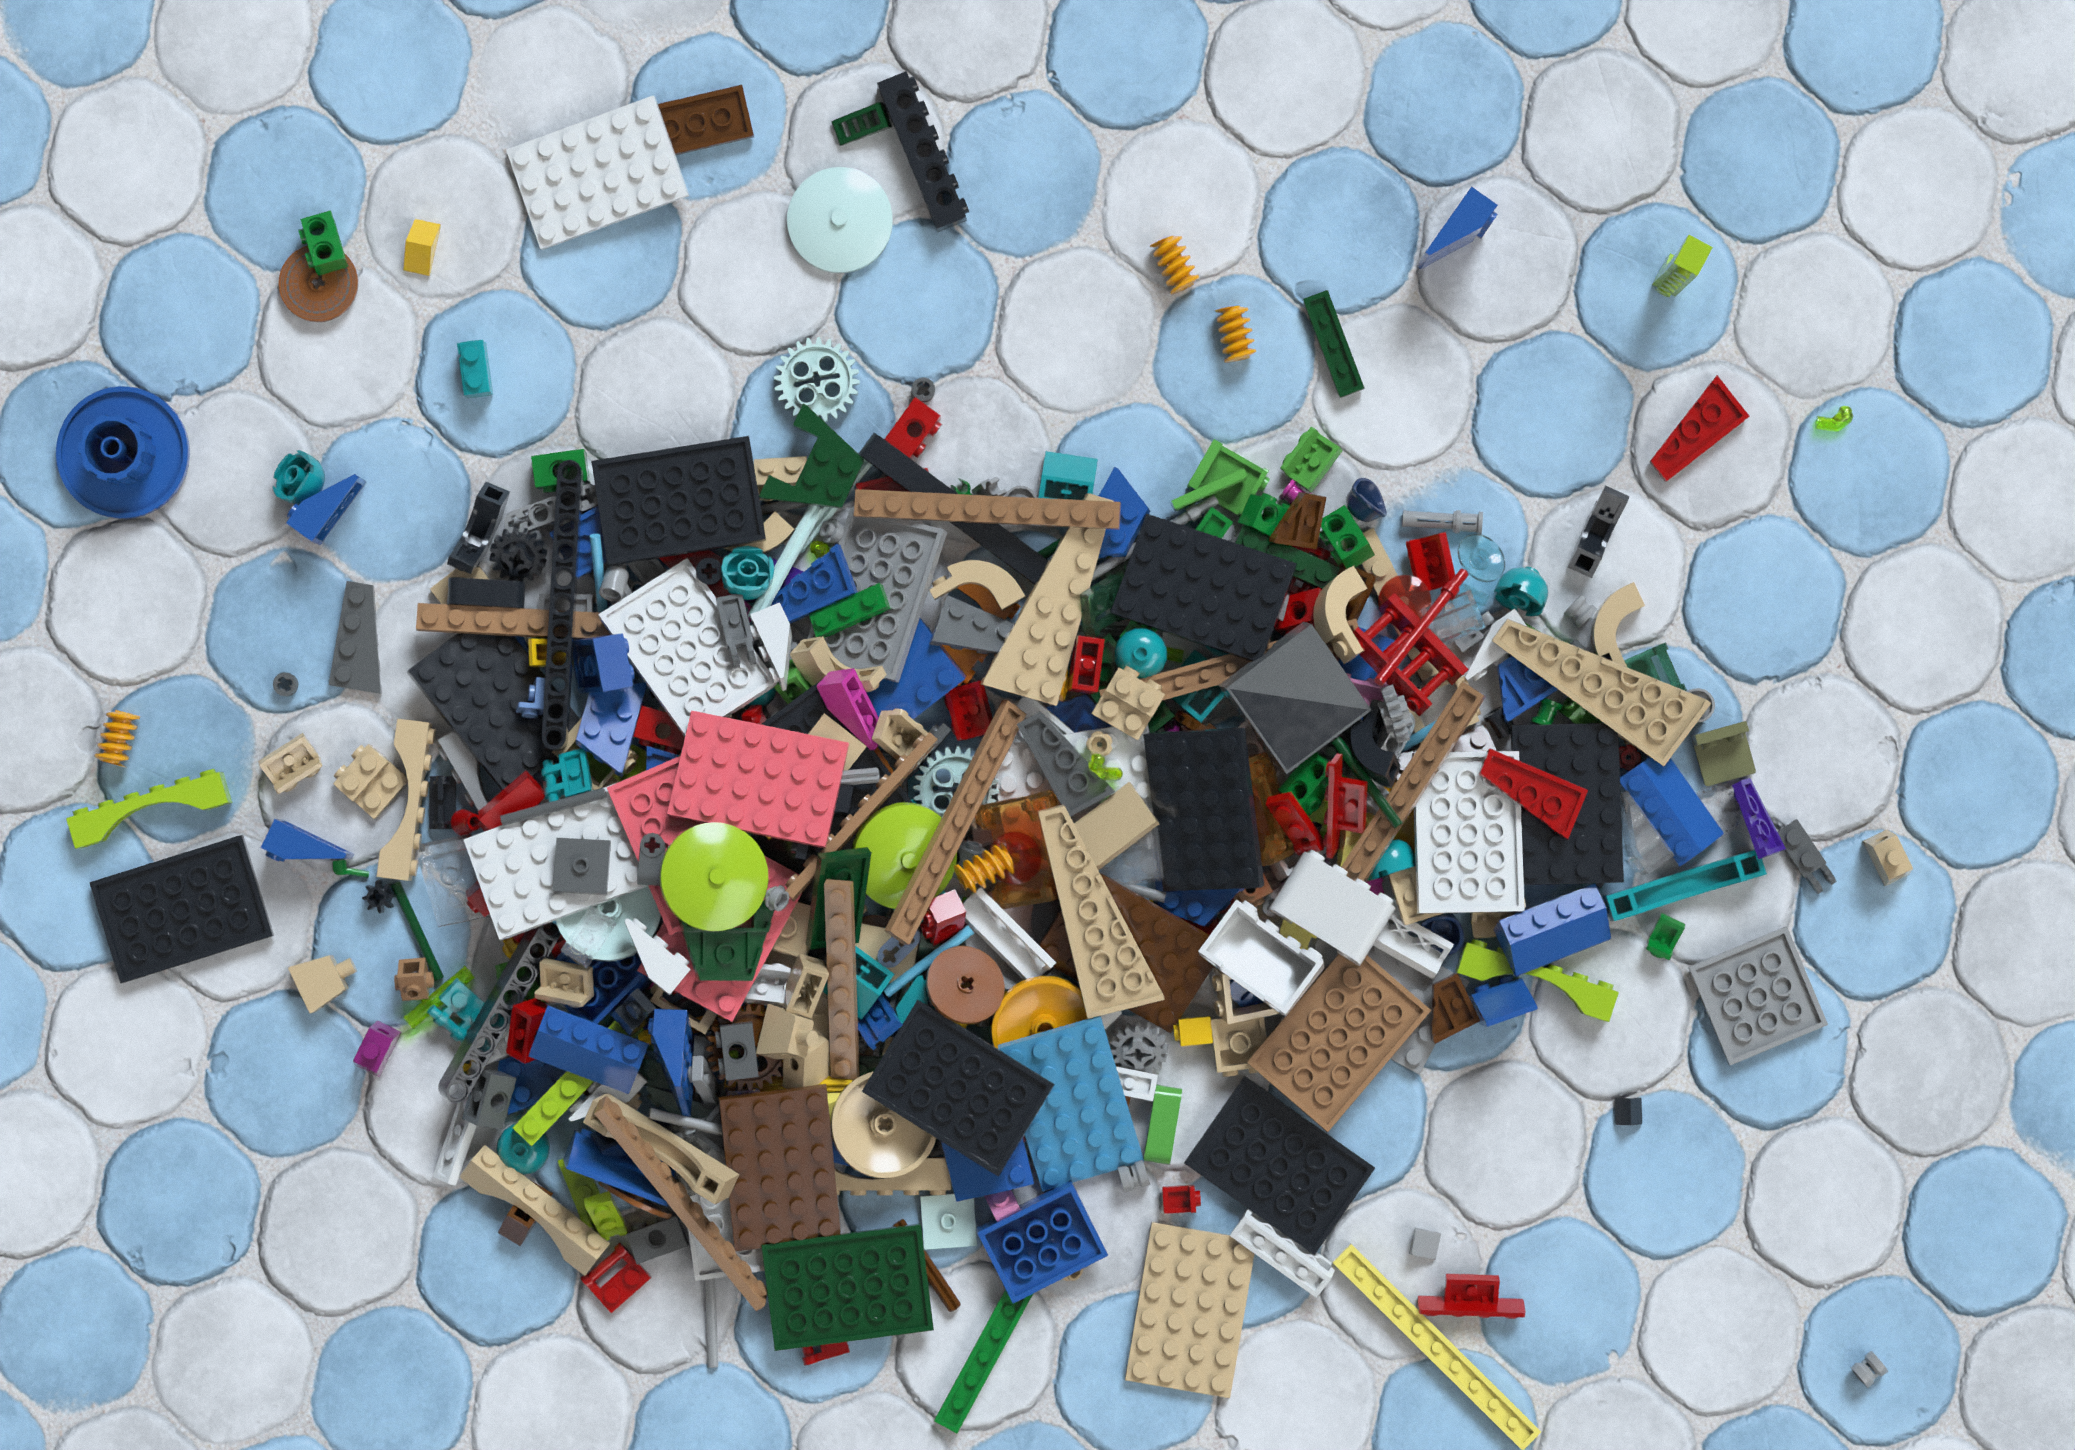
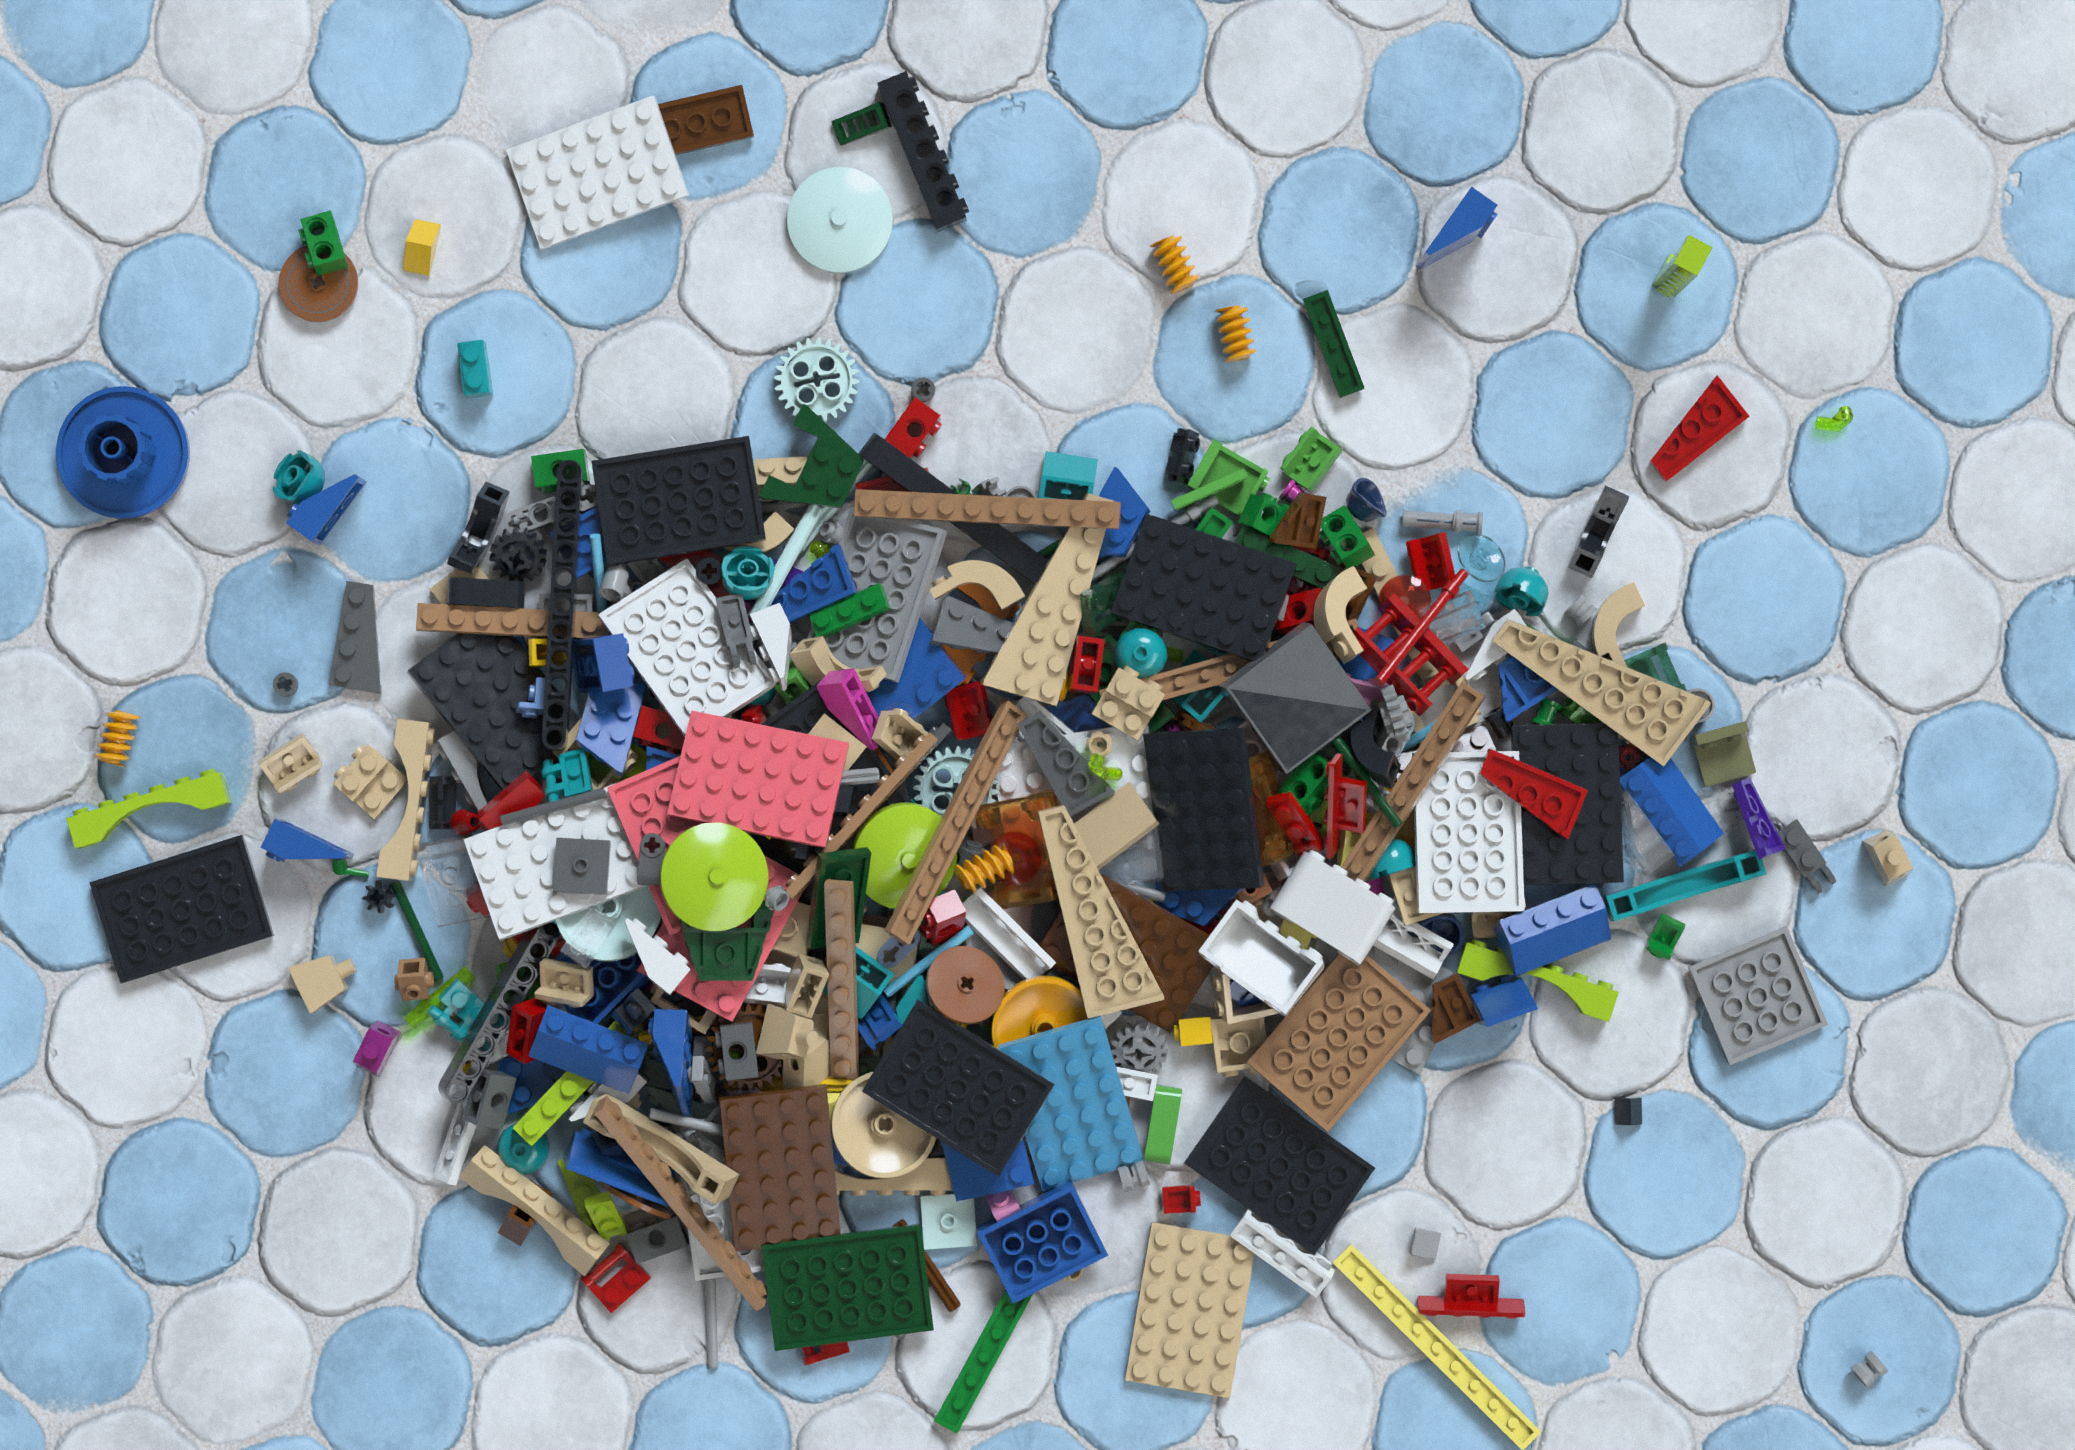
(1182, 467): none -> black hinge

